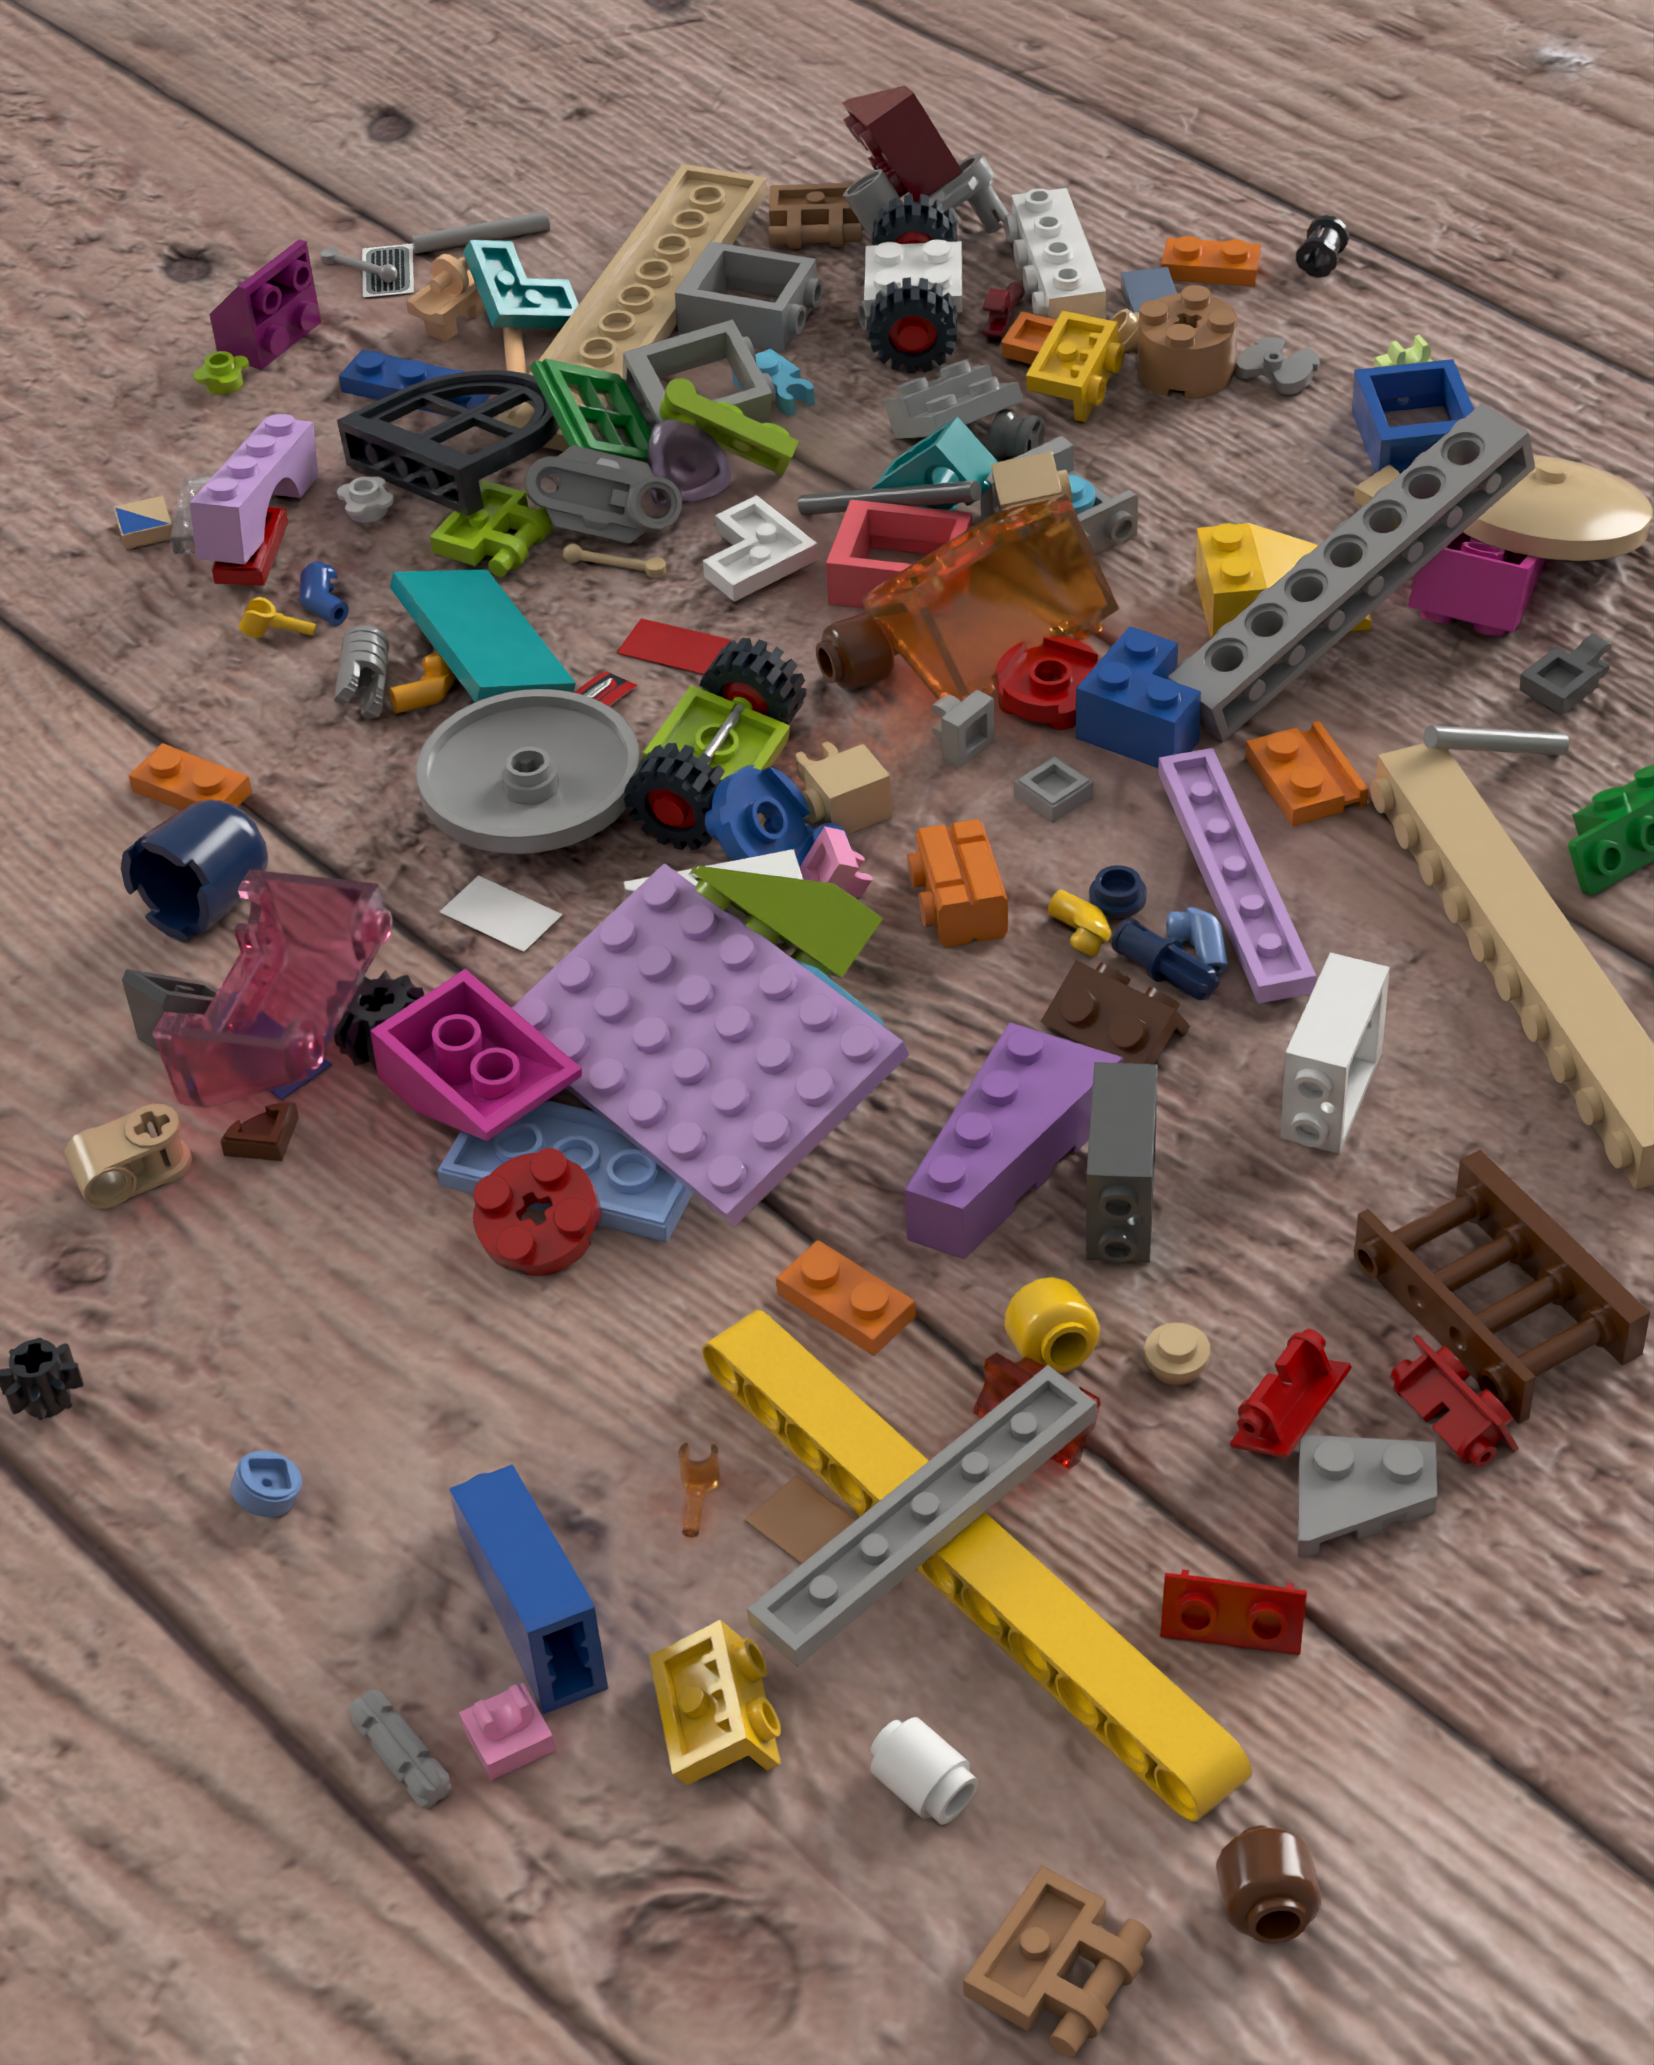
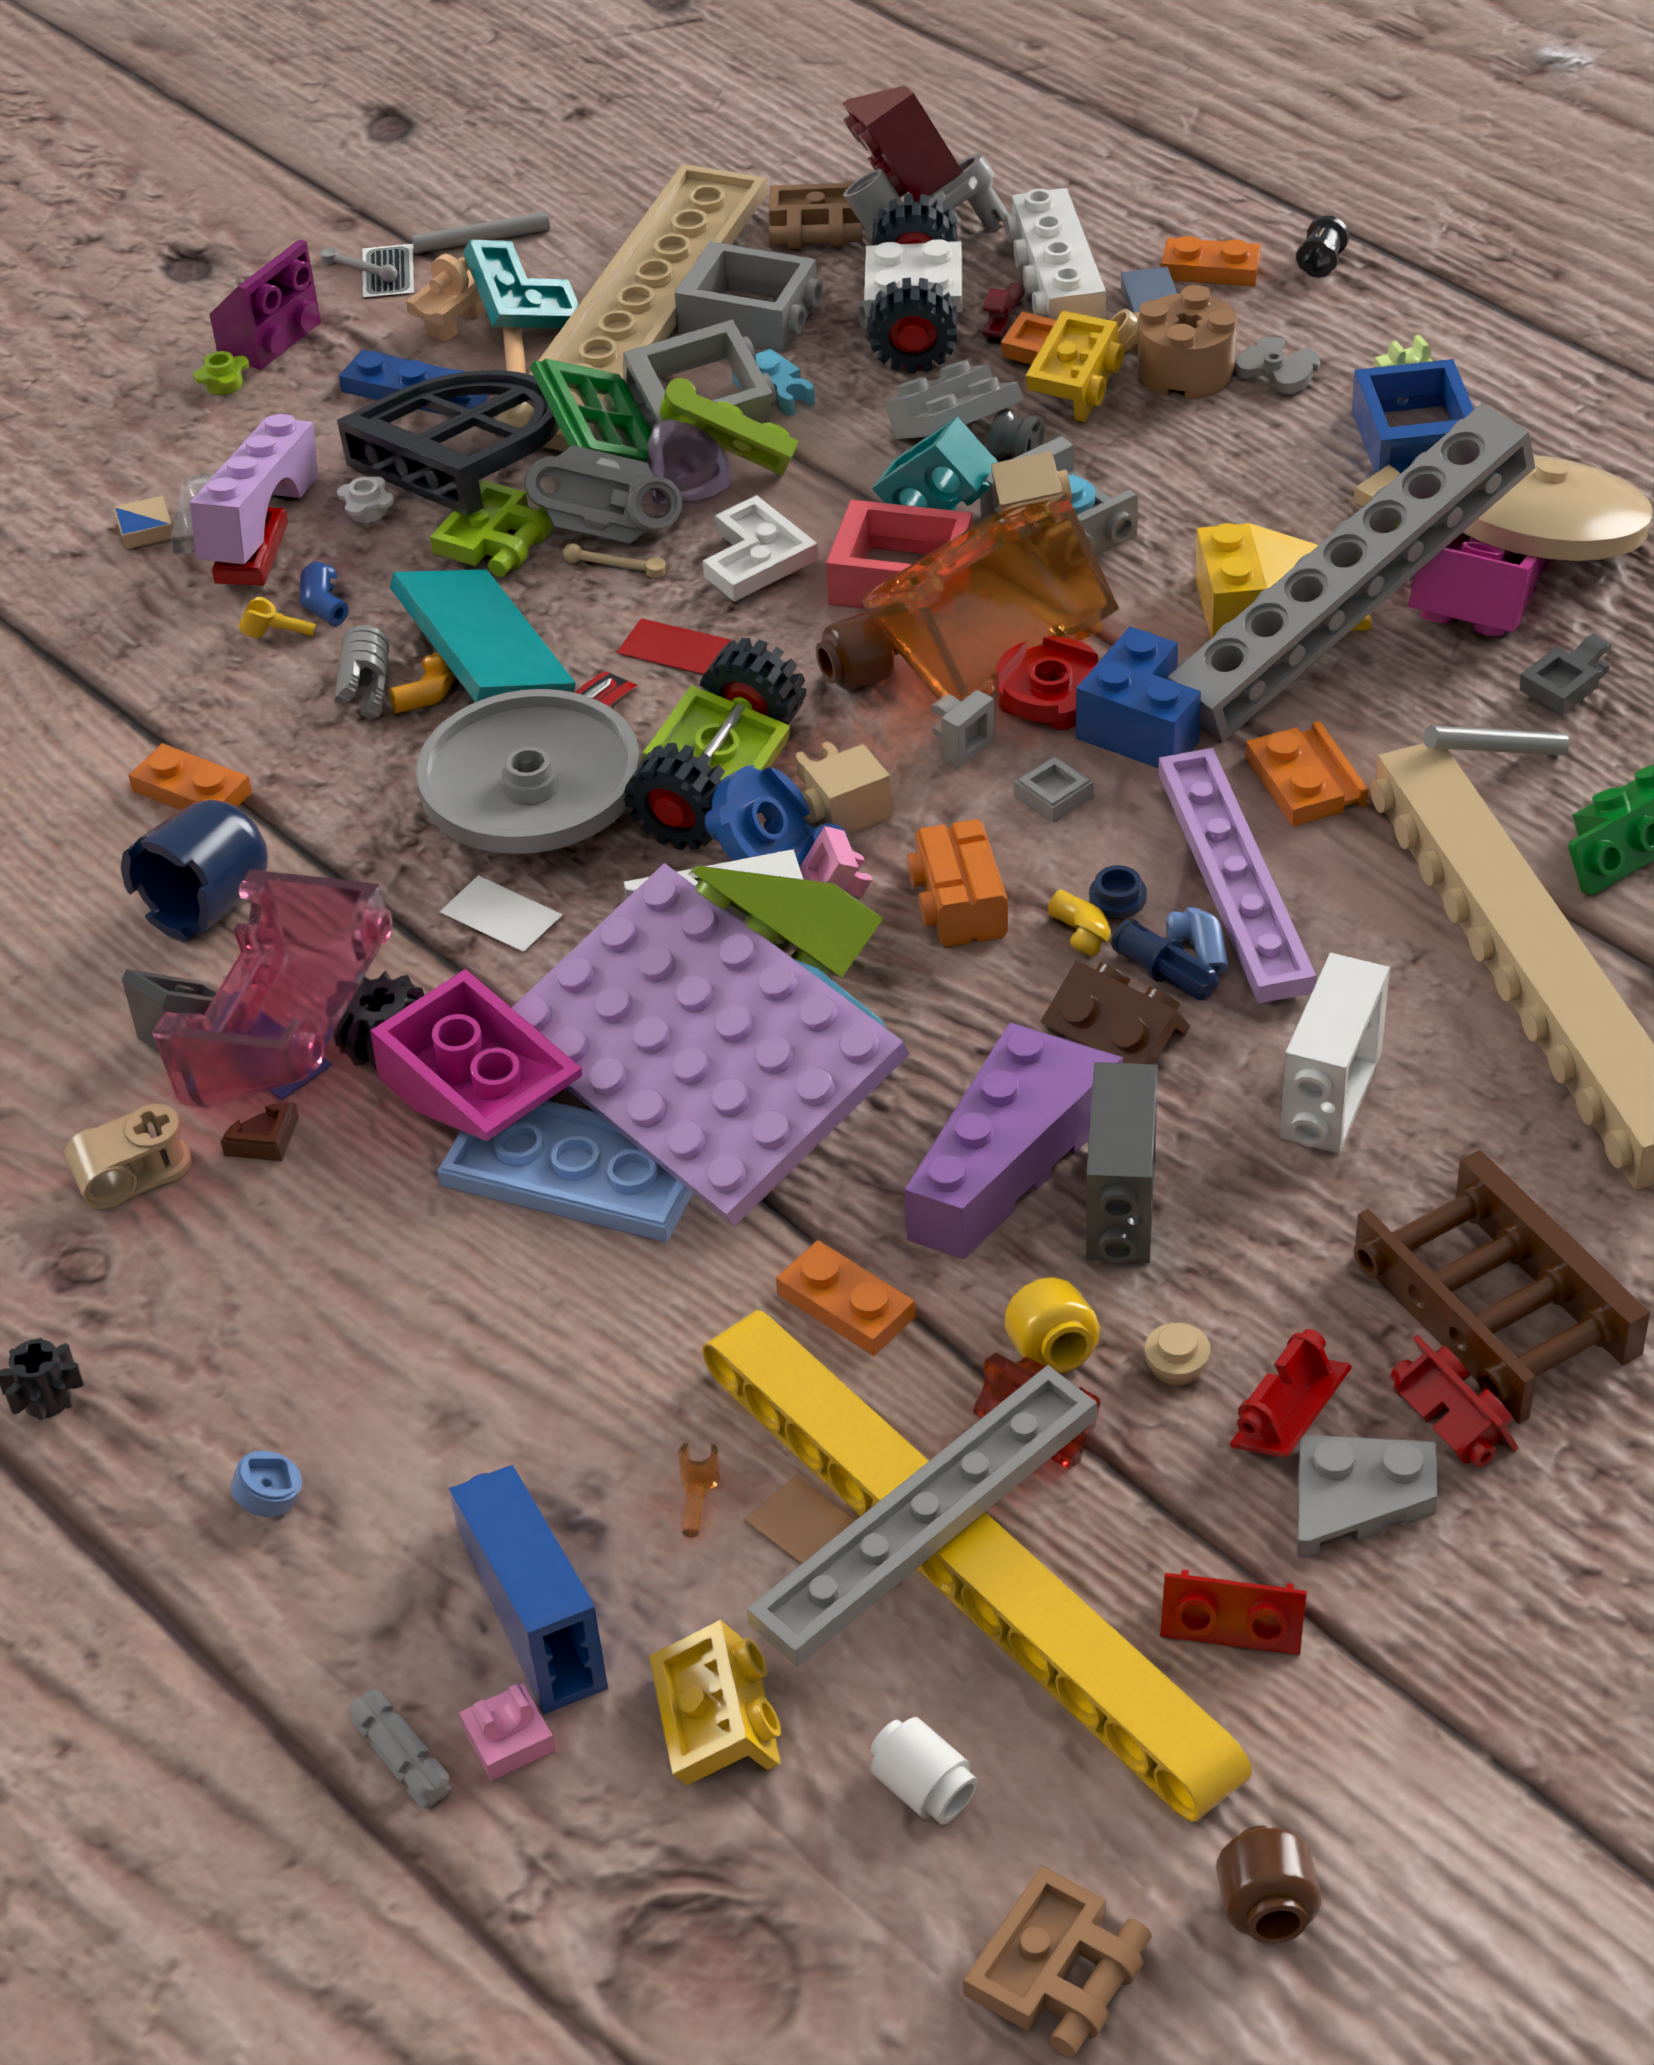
(530, 1180): red plate -> none
(905, 495): dark grey bar -> none

